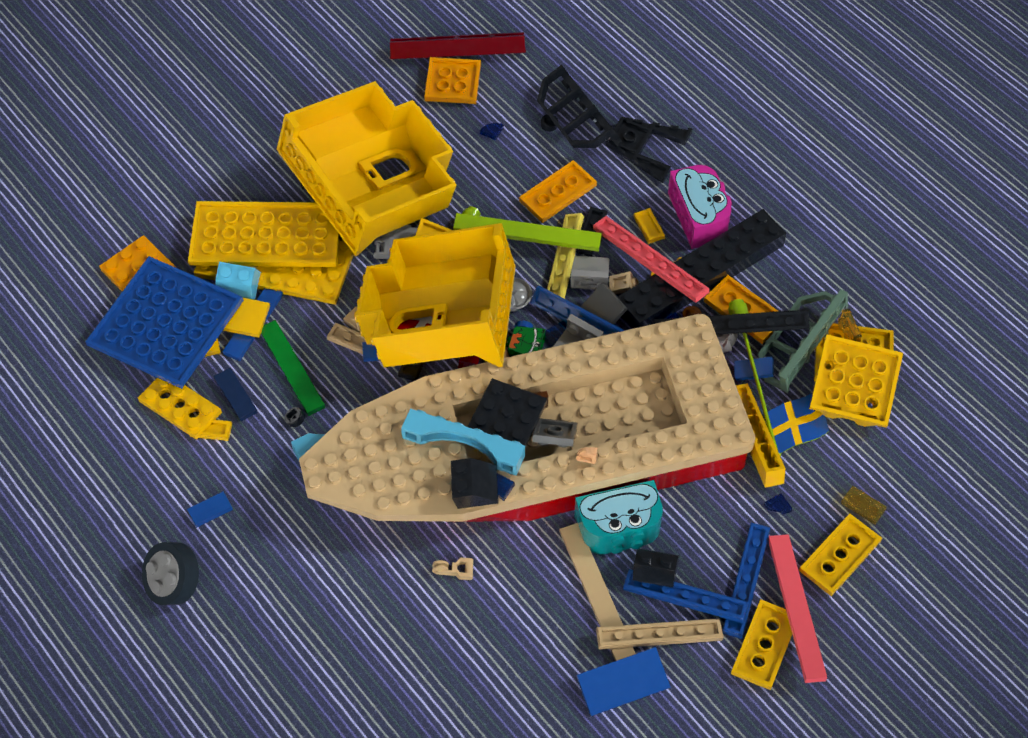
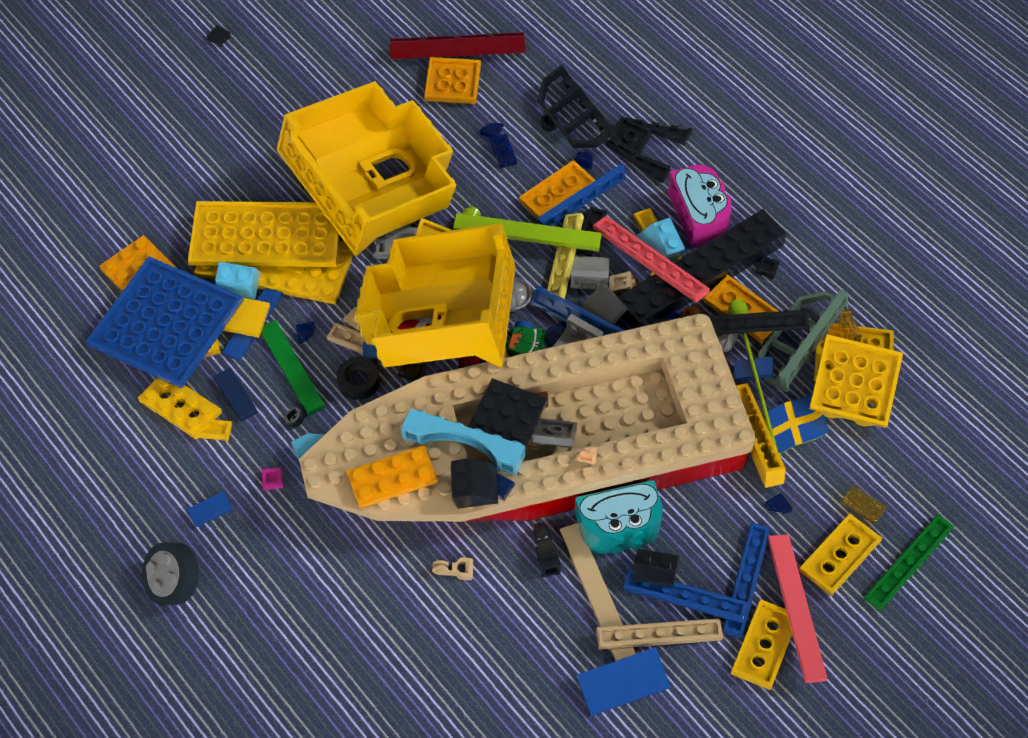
(219, 35): none -> black tile
(272, 478): none -> dark pink tile
(305, 331): none -> clear blue tile
(358, 364): none -> black tyre
(392, 476): none -> light orange plate
(503, 151): none -> clear blue plate
(546, 550): none -> black piece
(583, 196): none -> blue tile
(584, 159): none -> clear blue tile
(664, 239): none -> medium azure slope
(768, 267): none -> black tile
(908, 562): none -> green tile

